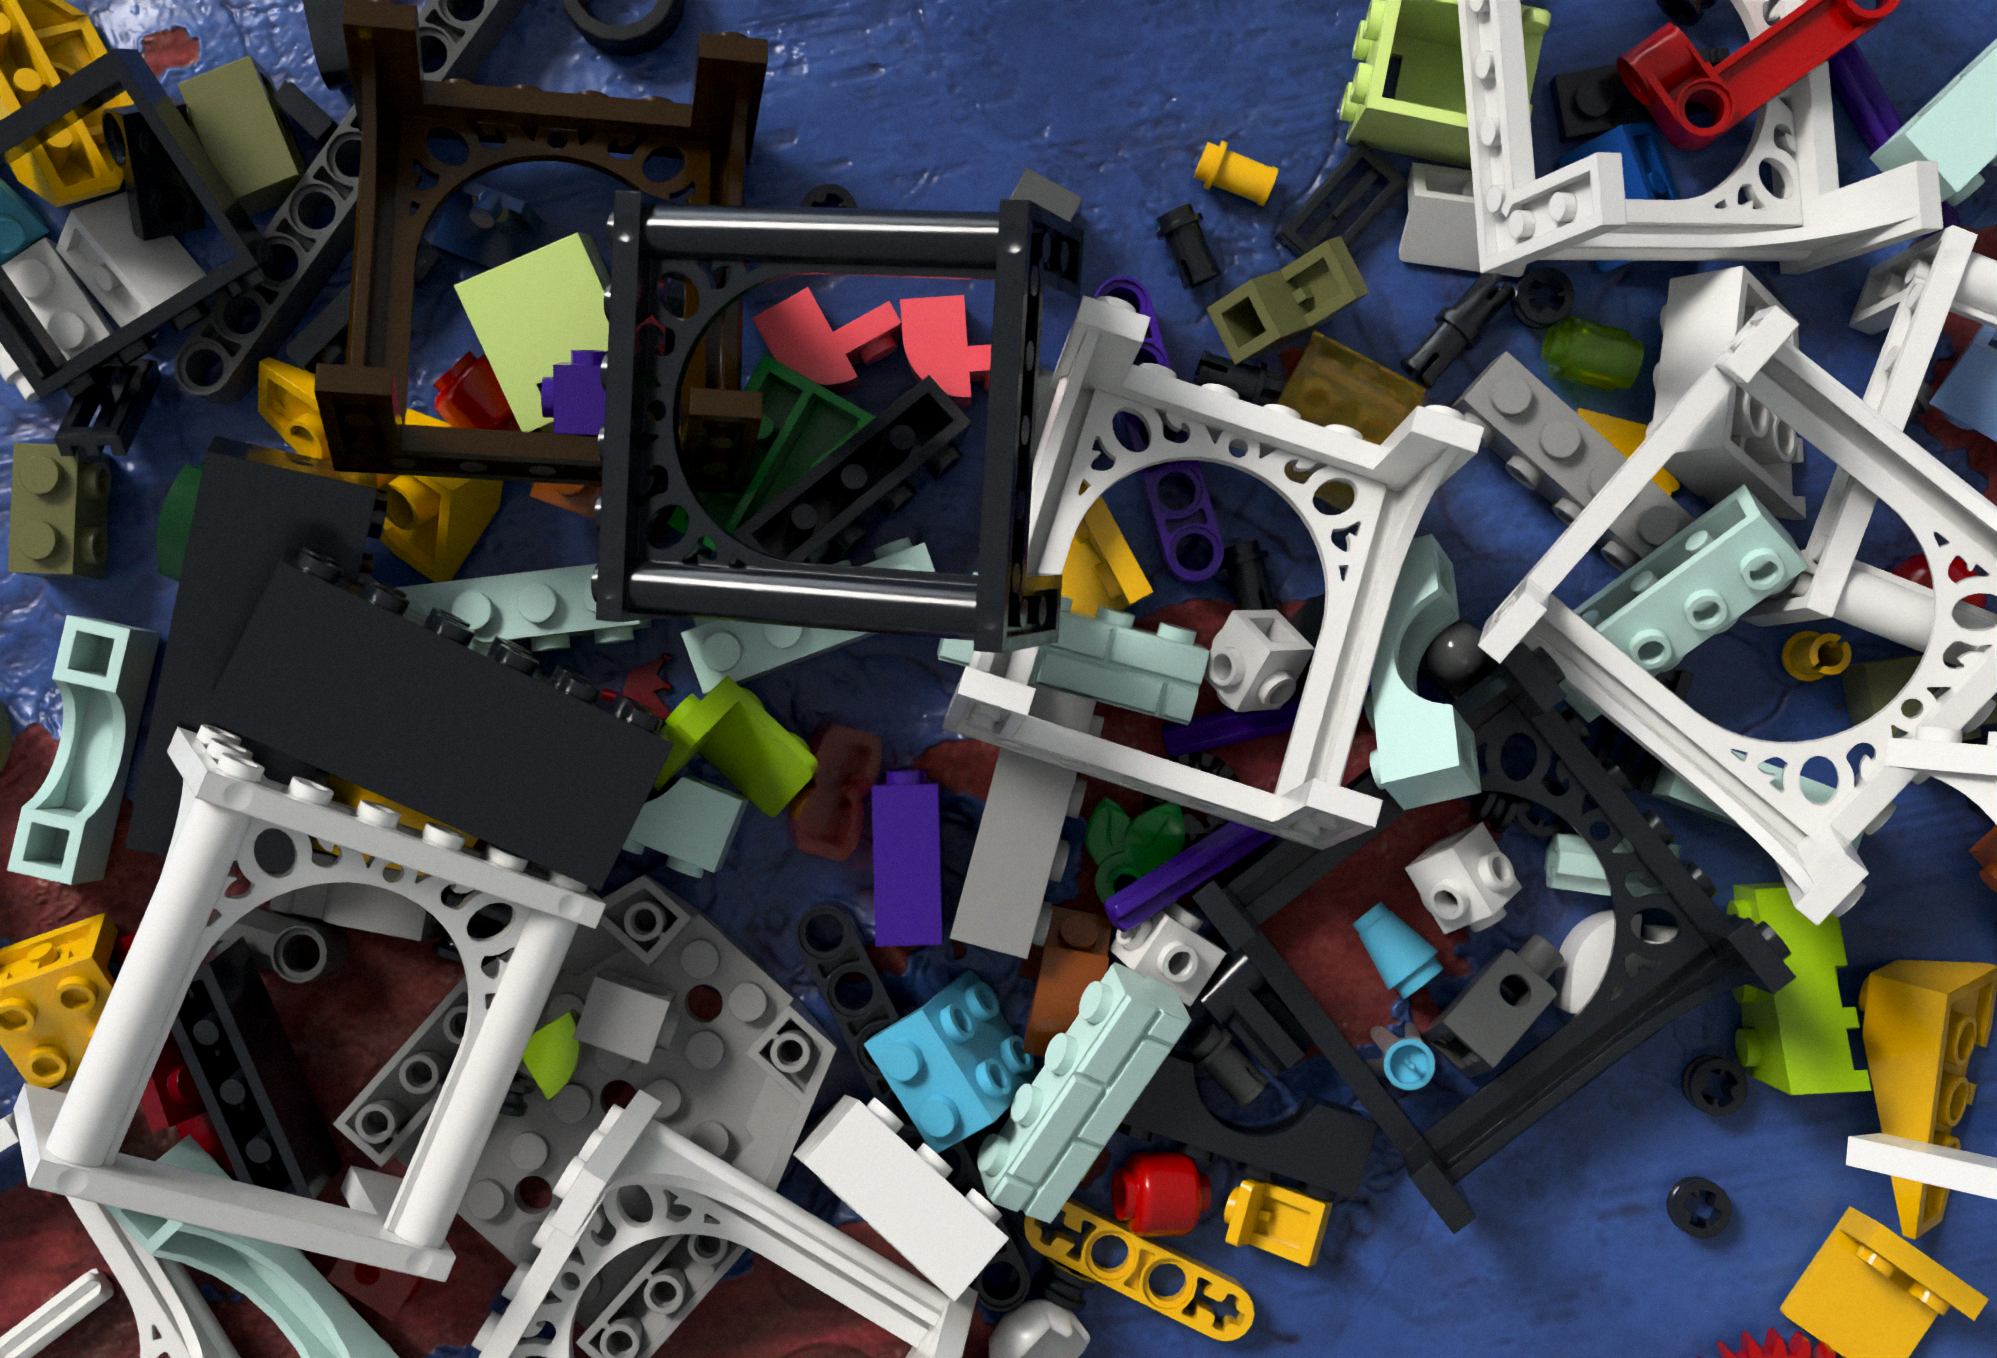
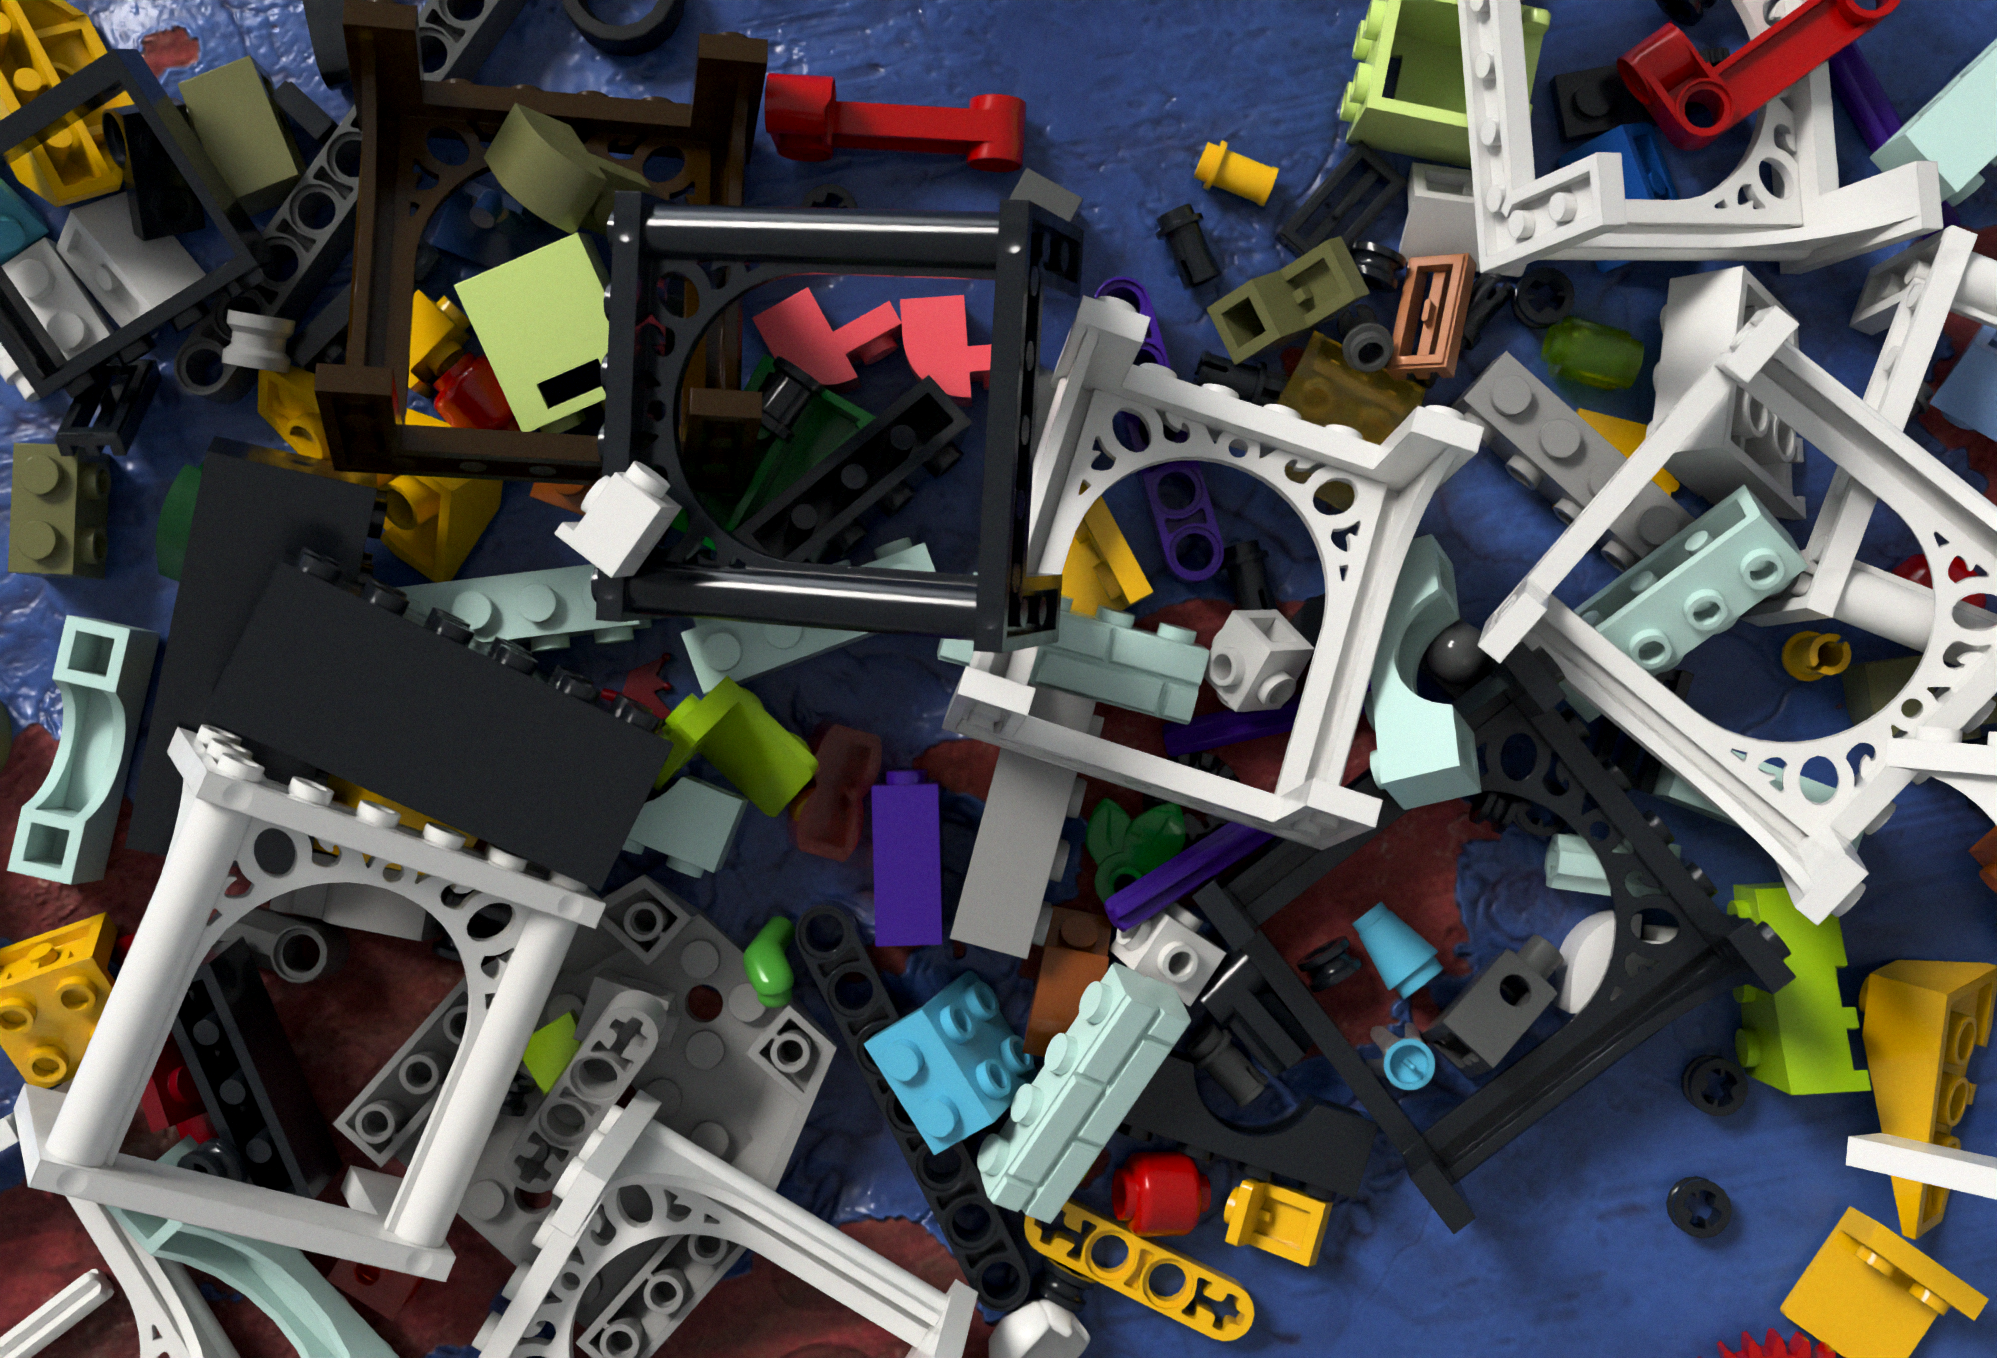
(217, 1159): none -> black bush
(258, 341): none -> light grey wheel
(435, 340): none -> yellow brick
(554, 173): none -> olive brick
(575, 394): dark purple brick -> none
(584, 1092): none -> light grey beam
(622, 520): none -> white brick
(767, 964): none -> bright green arm
(787, 398): none -> black bush
(811, 123): none -> red piece
(902, 1192): white wedge -> none
(1329, 964): none -> black bush
(1366, 343): none -> dark grey pin
(1377, 265): none -> black bush
(1452, 314): none -> nougat tile
(1464, 880): white brick -> none

